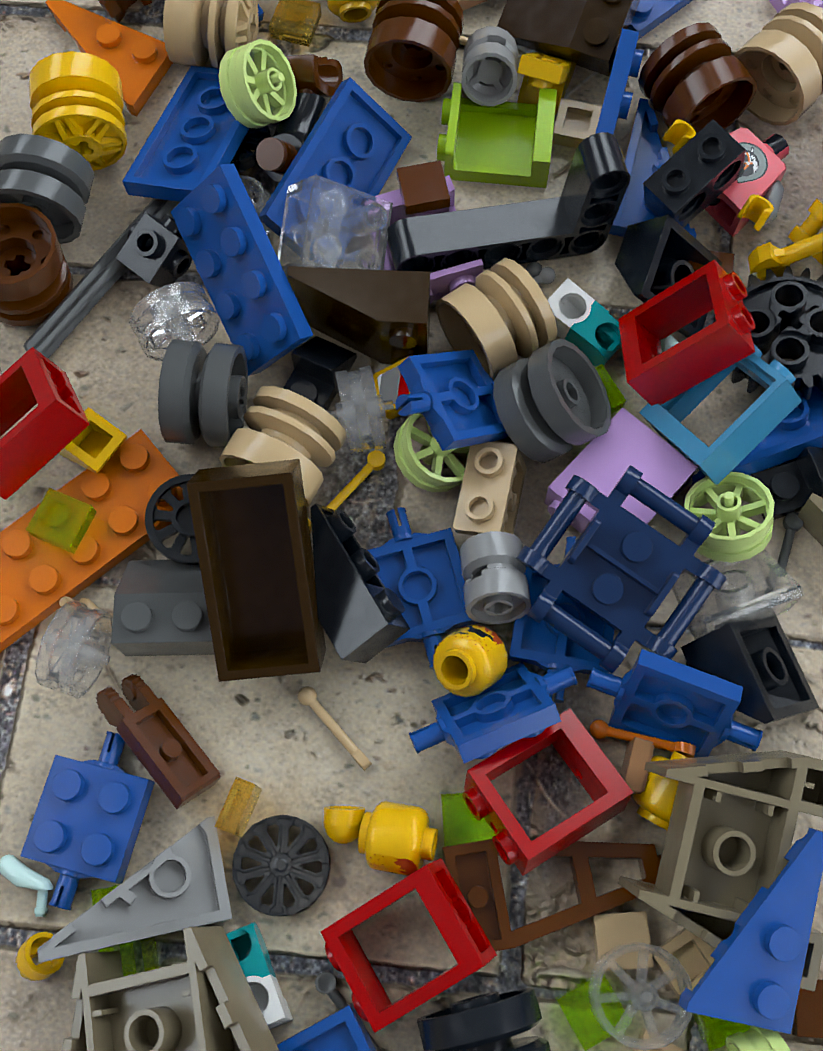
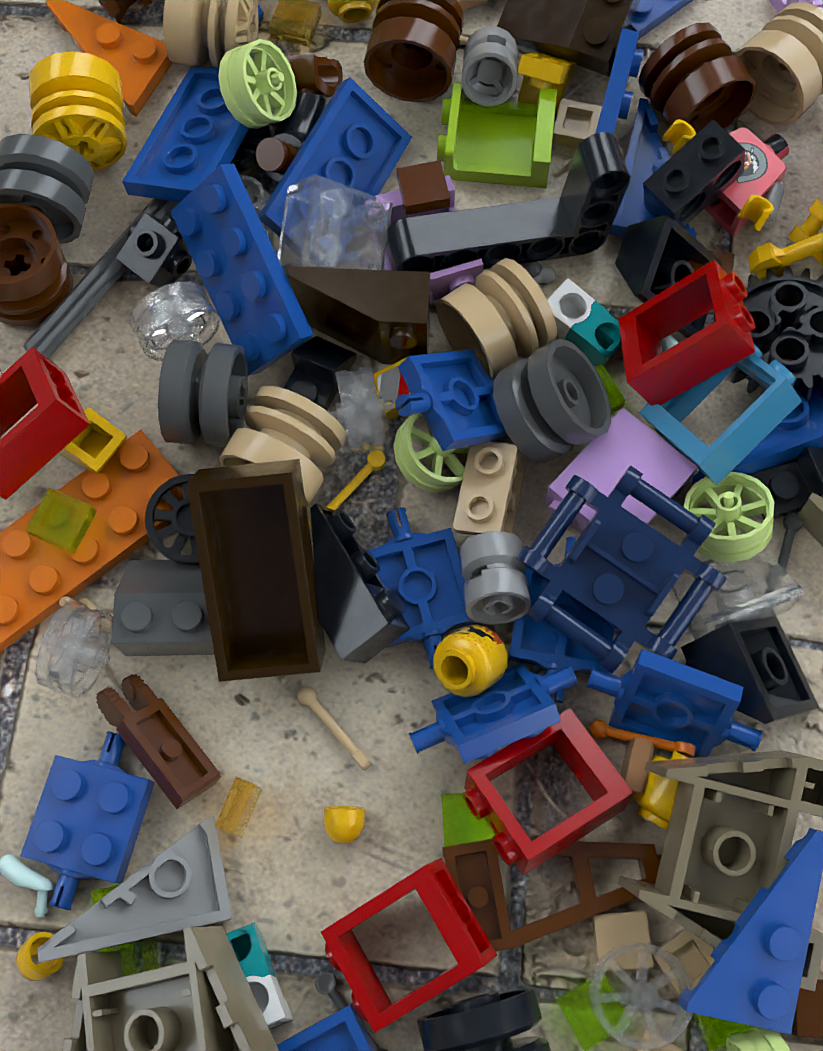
(281, 865): black wheel -> none
(397, 838): yellow head -> none

